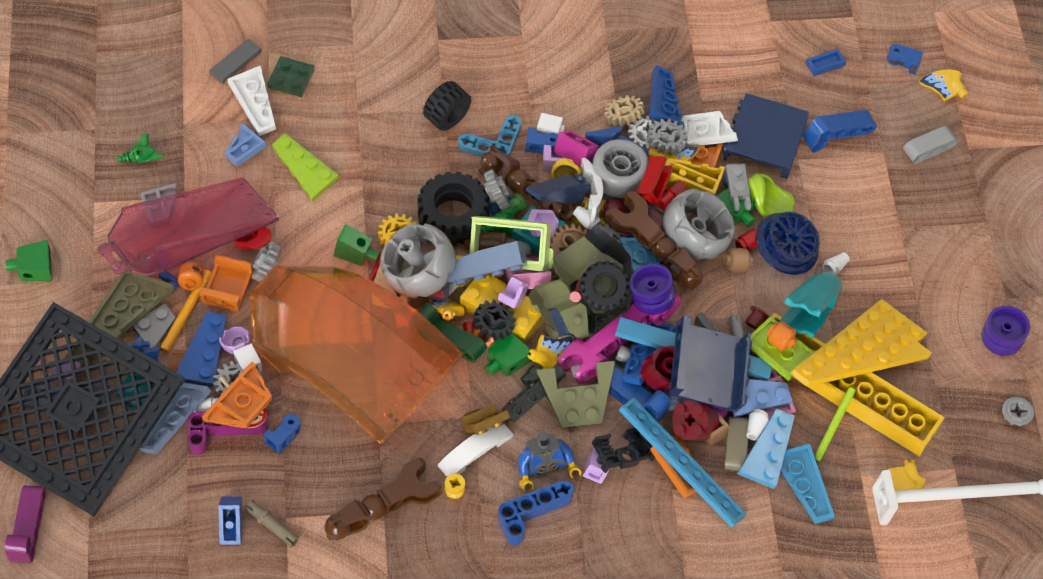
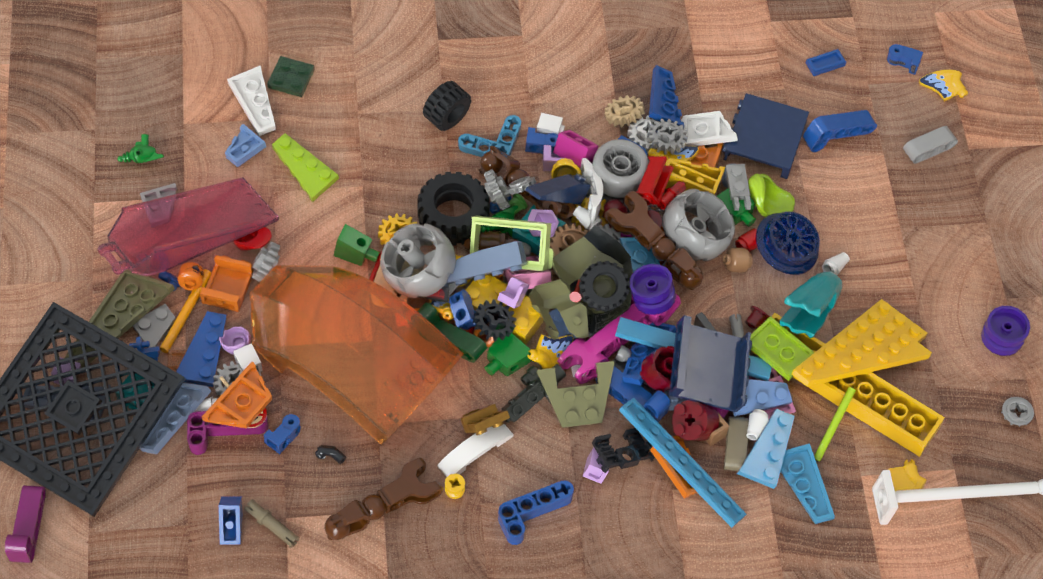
(32, 262): green torso -> none
(235, 61): dark grey tile -> none
(332, 451): none -> black arm
(462, 309): none -> blue leg
(520, 185): none -> light grey gear
(543, 456): torso -> none
(602, 136): blue slope -> none
(782, 336): orange head -> none

